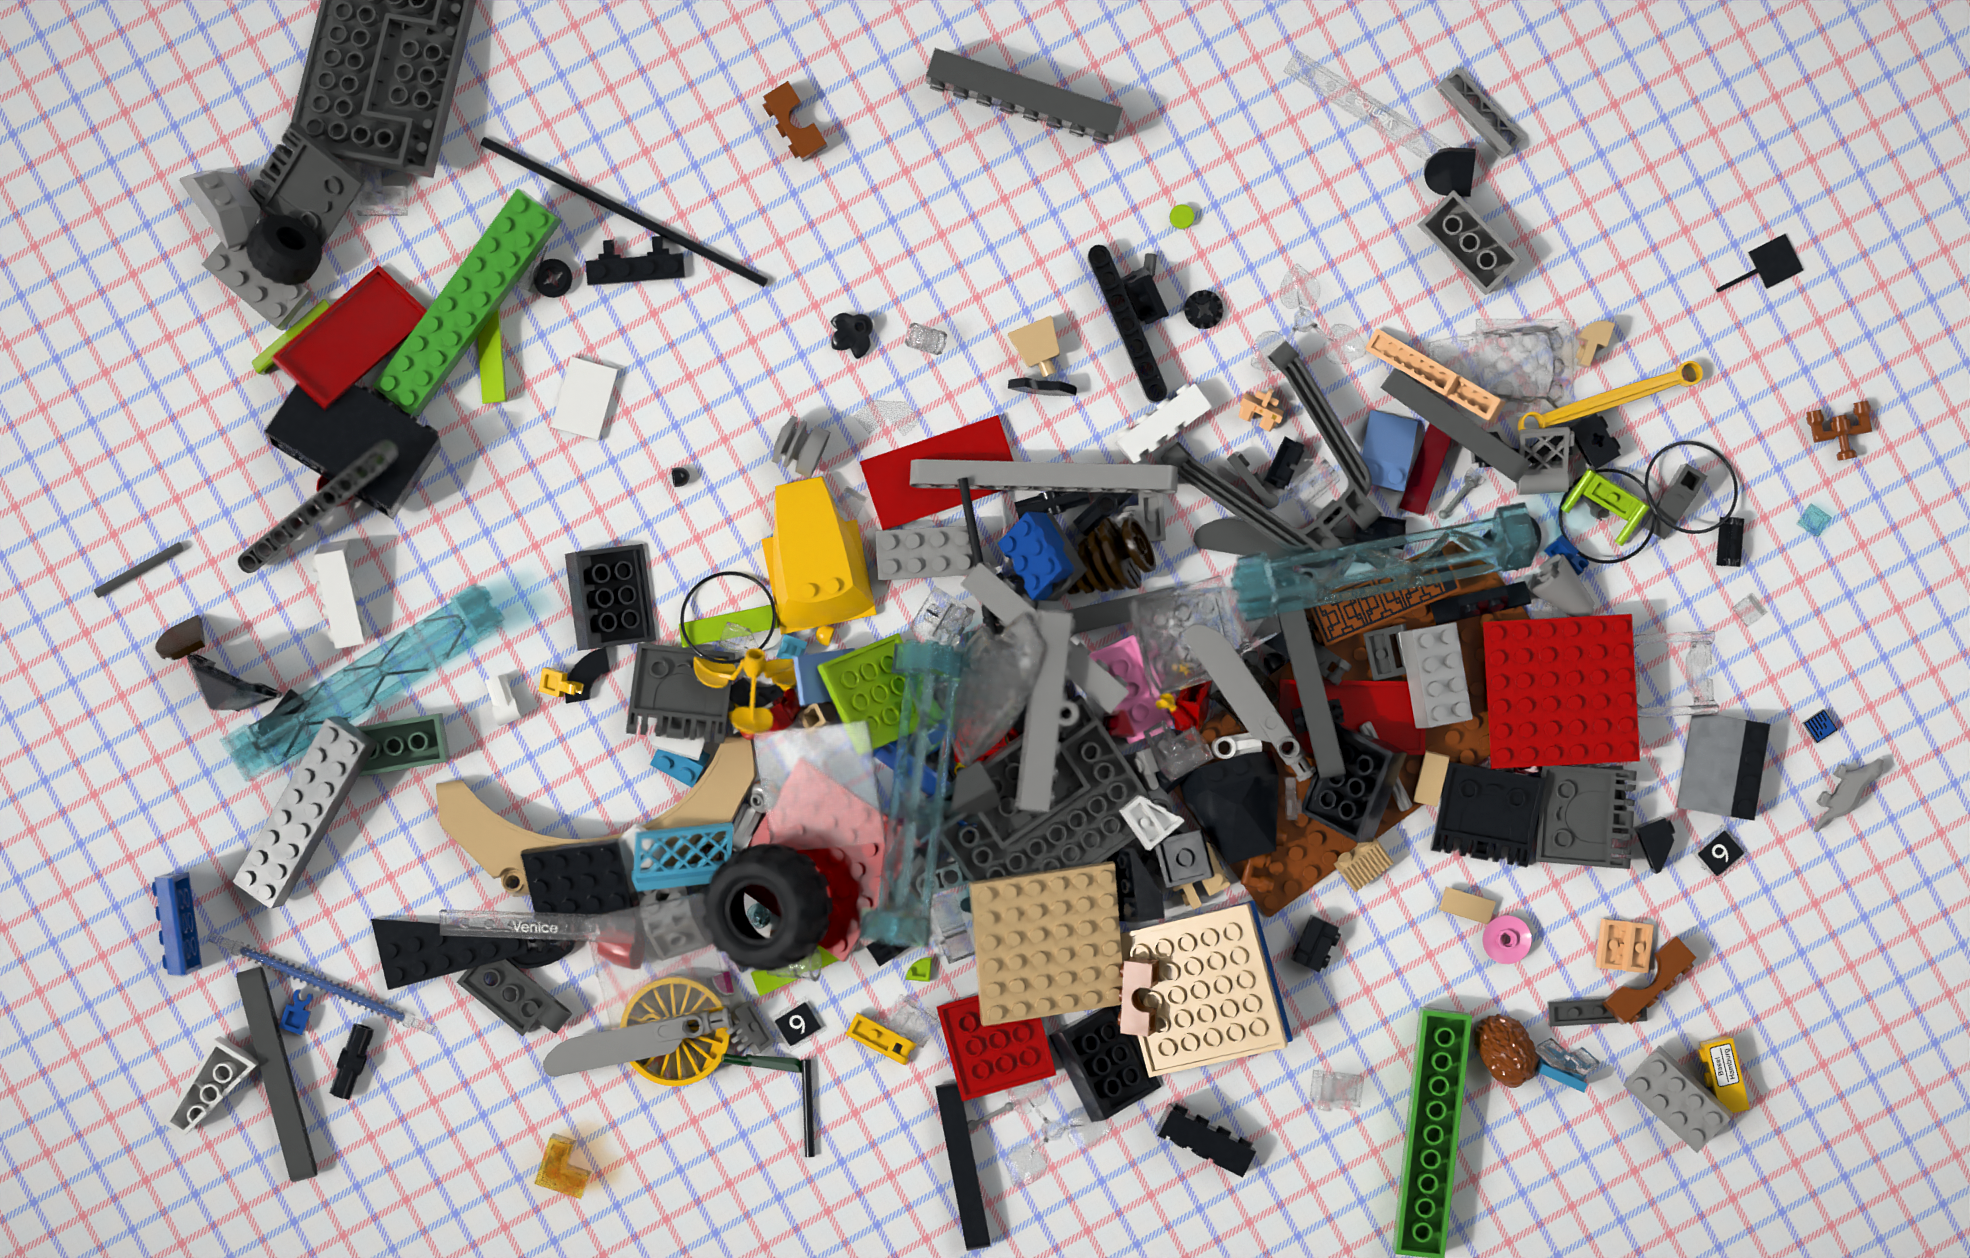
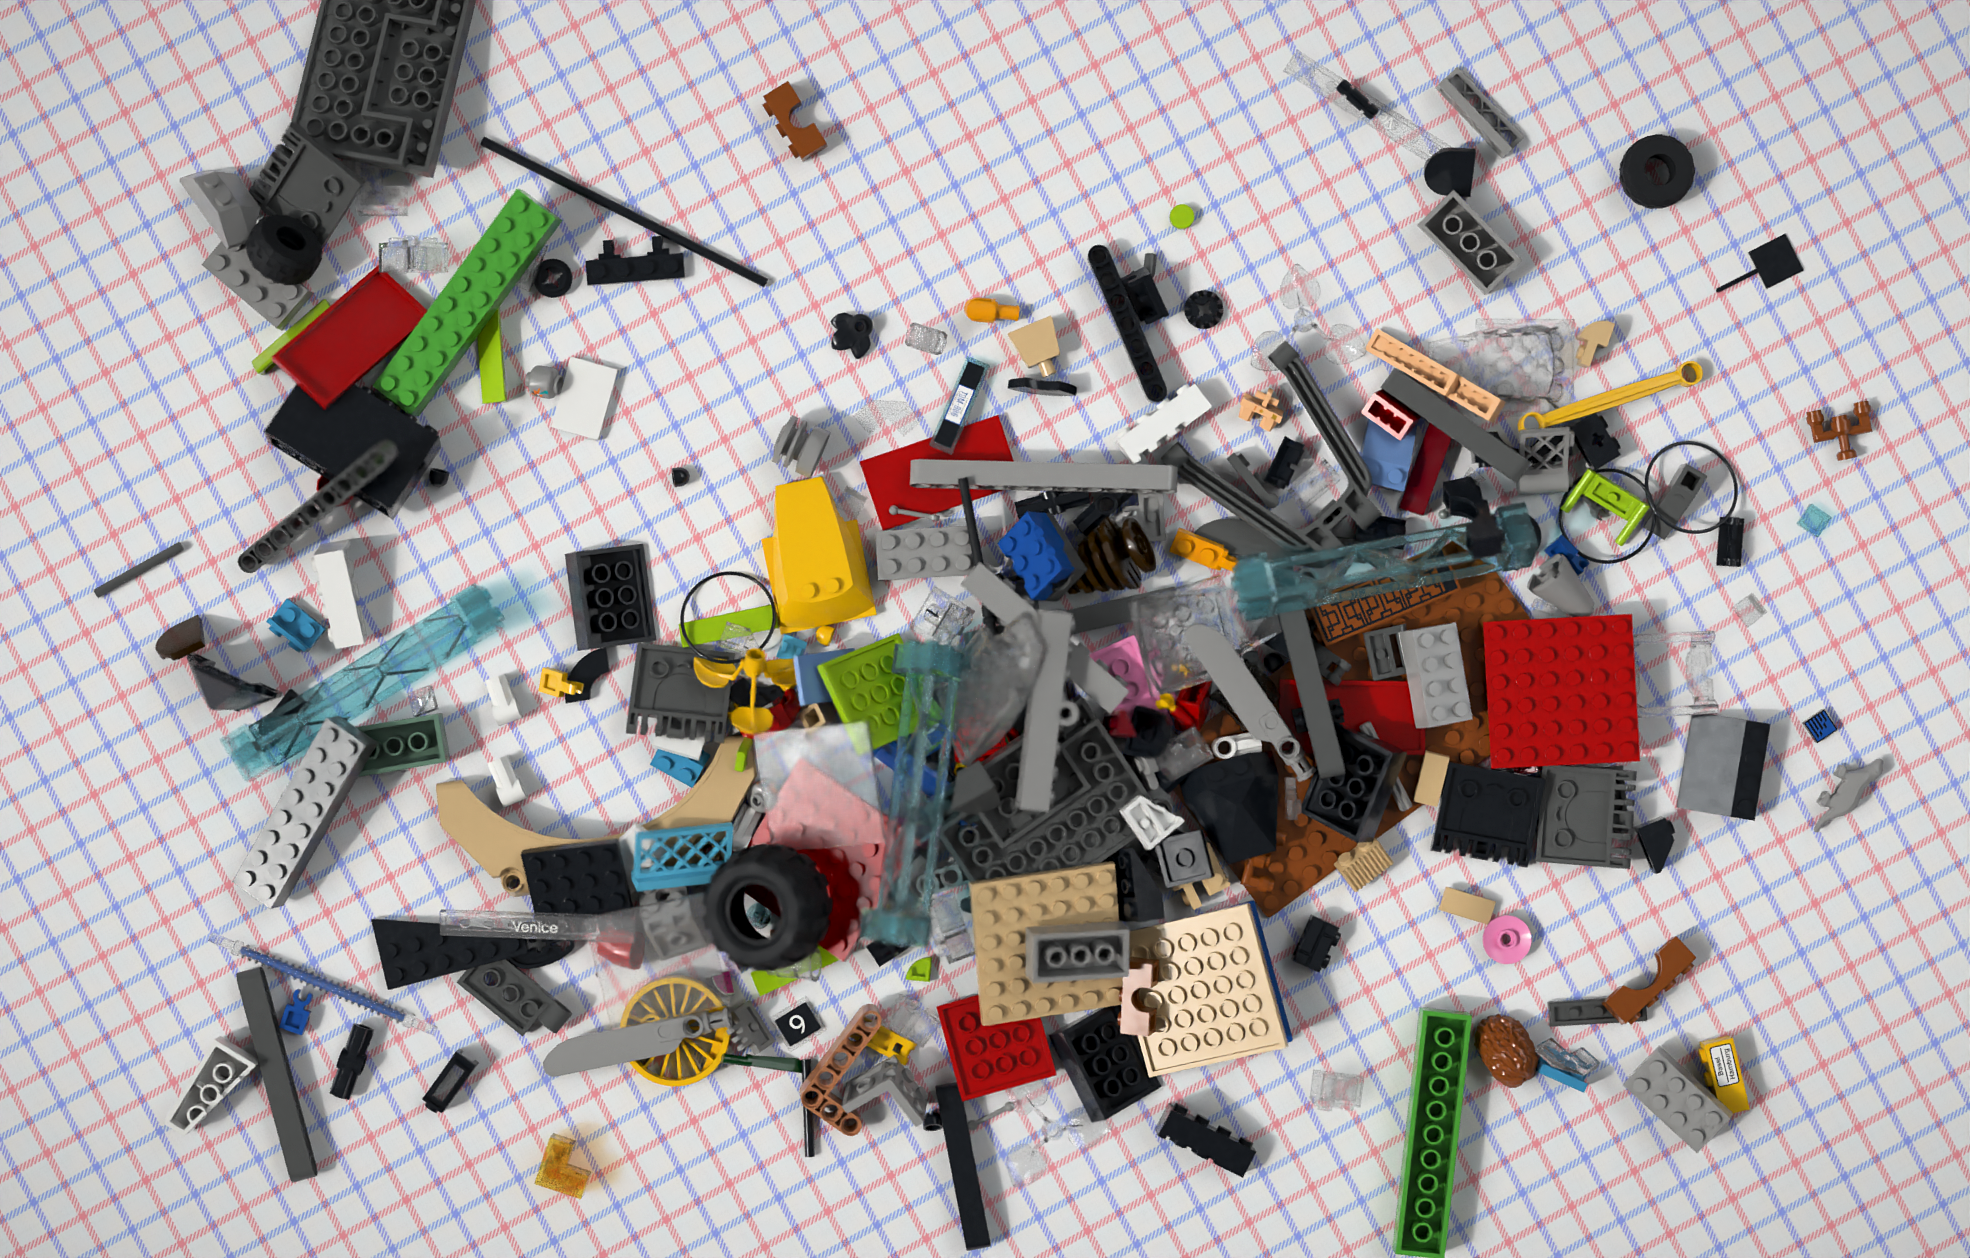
(177, 923): blue slope -> none
(296, 626): none -> dark azure bracket
(413, 256): none -> clear brick
(423, 700): none -> clear tile
(438, 477): none -> black hinge
(449, 1082): none -> black window
(509, 787): none -> white piece
(544, 382): none -> light grey head
(741, 758): none -> lime tile
(838, 1068): none -> nougat beam
(889, 1077): none -> light grey bracket
(894, 510): none -> light grey hinge
(932, 1122): none -> black hinge
(959, 405): none -> tile
(989, 310): none -> light orange arm
(1023, 95): dark grey brick -> none
(1077, 952): none -> light grey brick
(1151, 732): none -> black tile
(1202, 550): none -> light orange hinge
(1357, 99): none -> black axle
(1390, 414): none -> red brick
(1465, 499): none -> black arch
(1480, 603): black bracket -> none
(1624, 945): light nougat slope -> none
(1676, 158): none -> black tyre
(1720, 853): piece -> none

